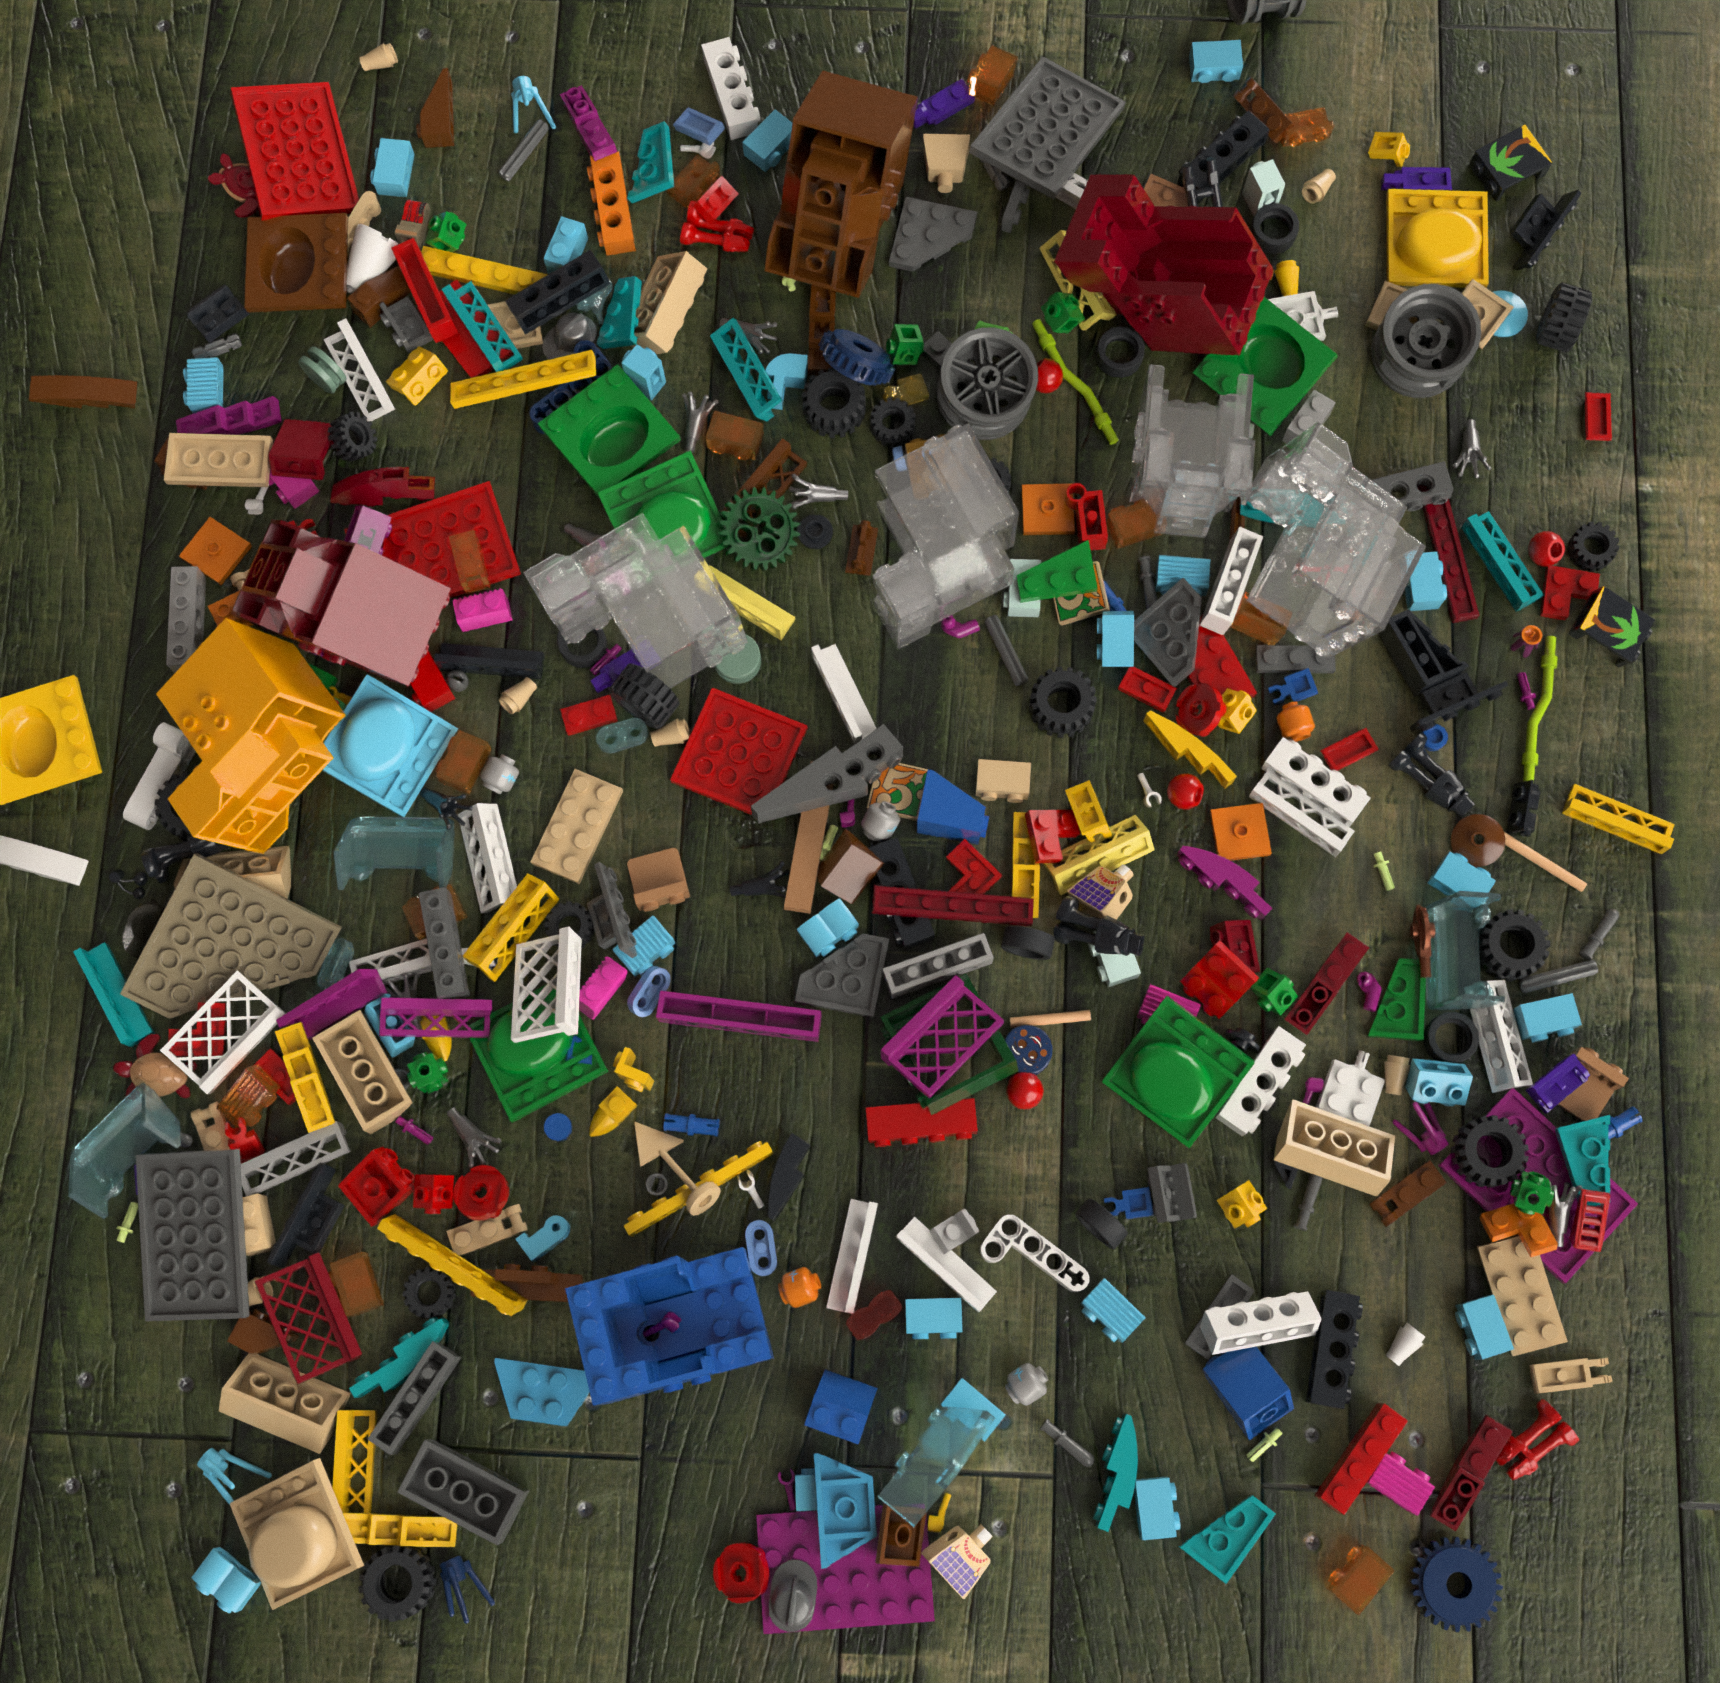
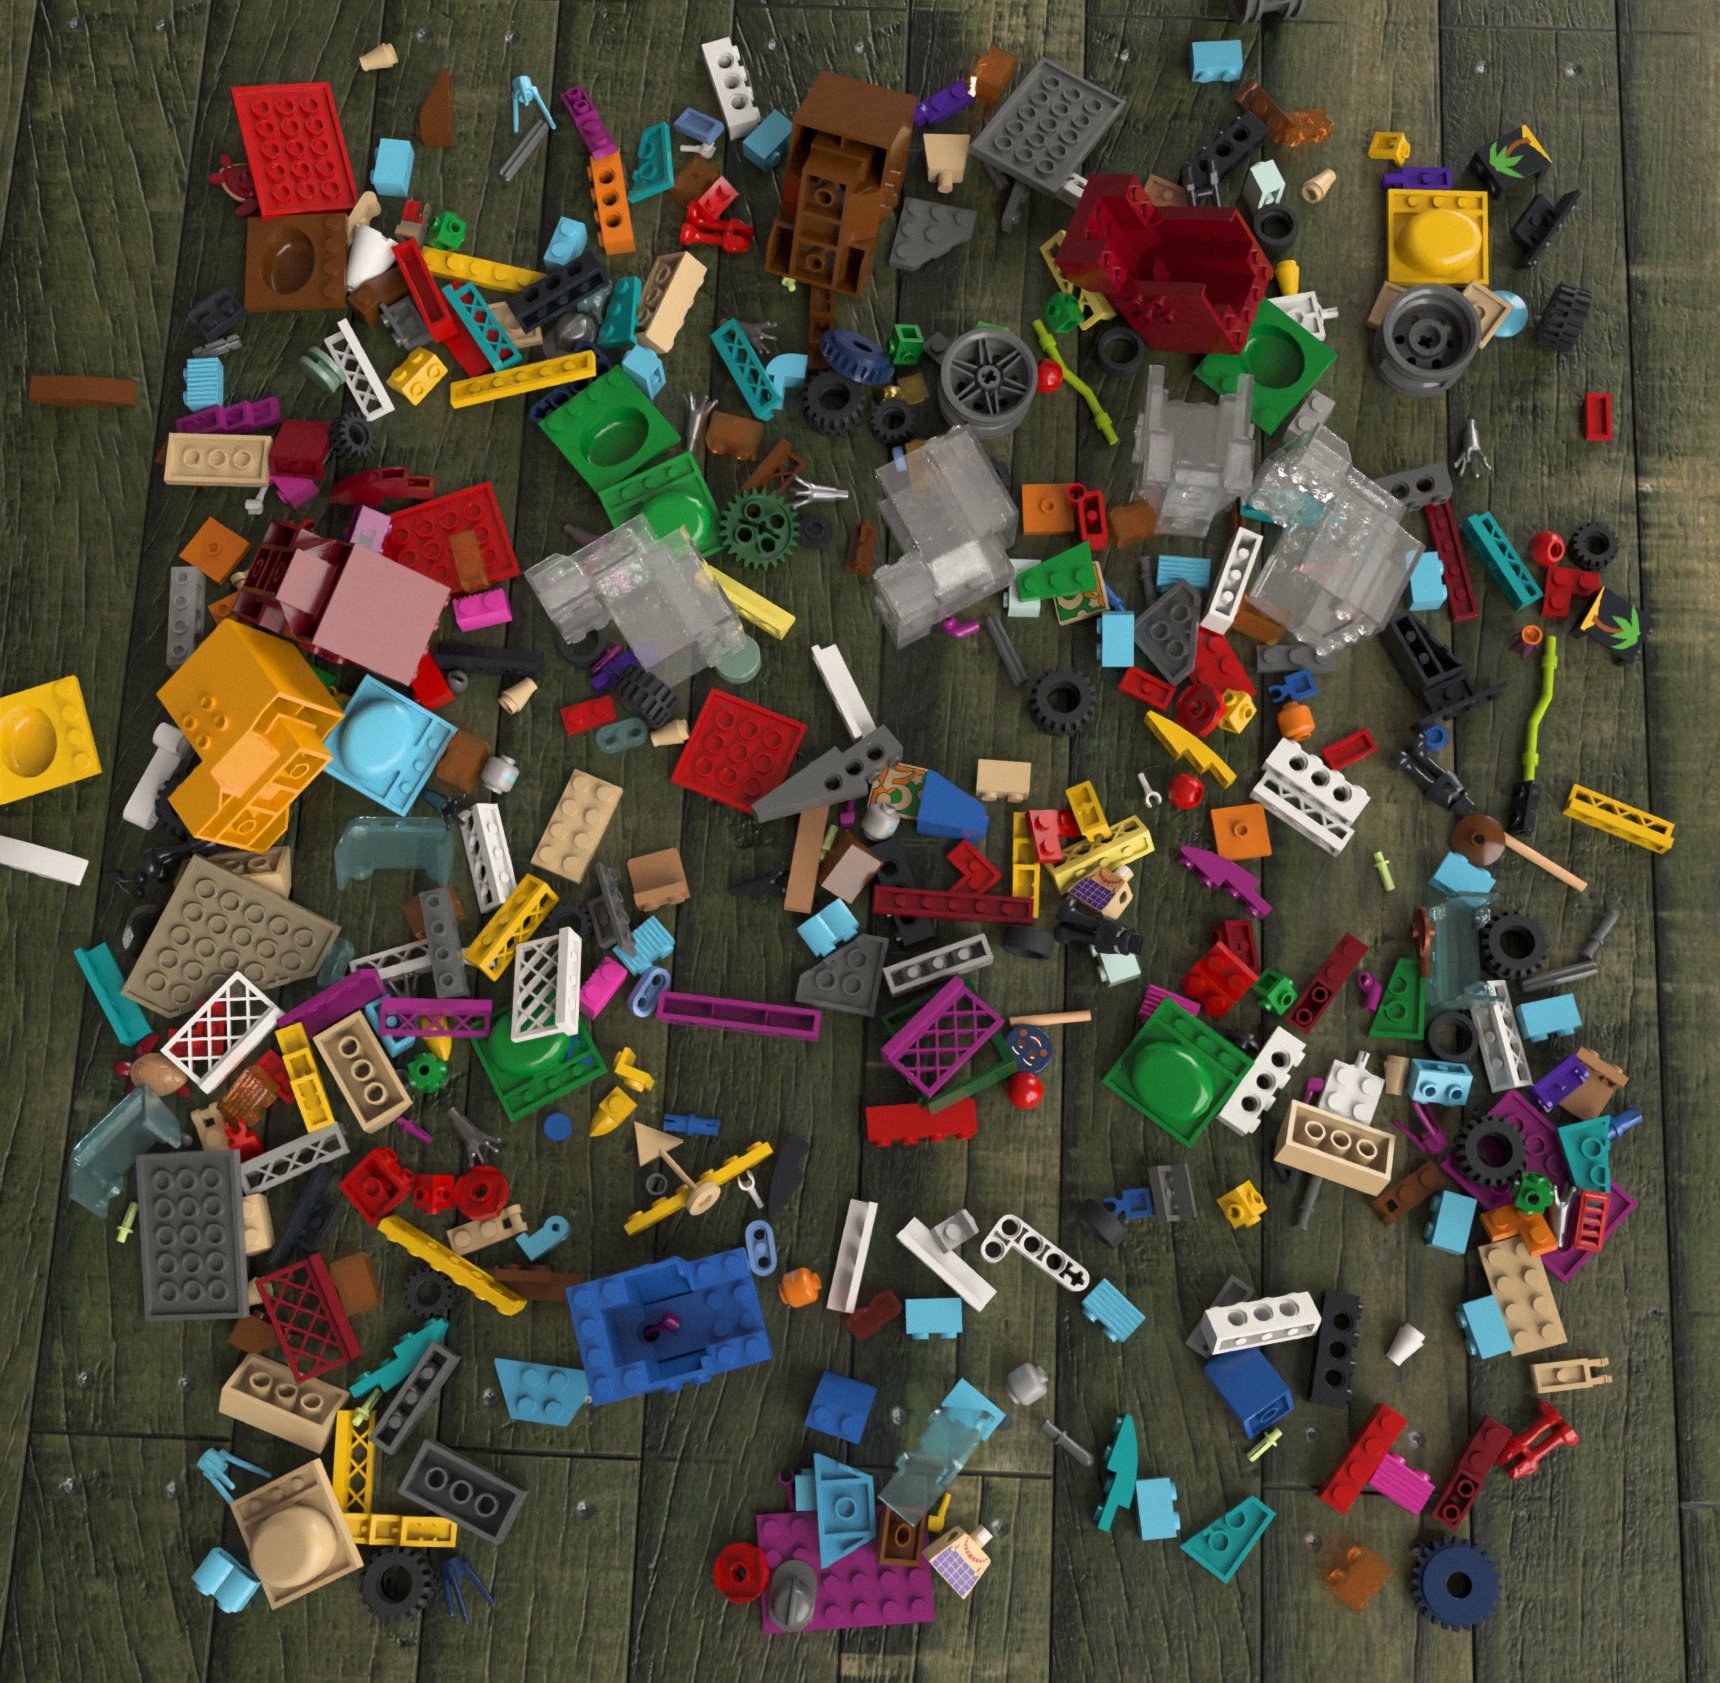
(363, 1412): none -> yellowish green piece
(1450, 1222): none -> medium azure brick
(1527, 697): magenta piece -> none

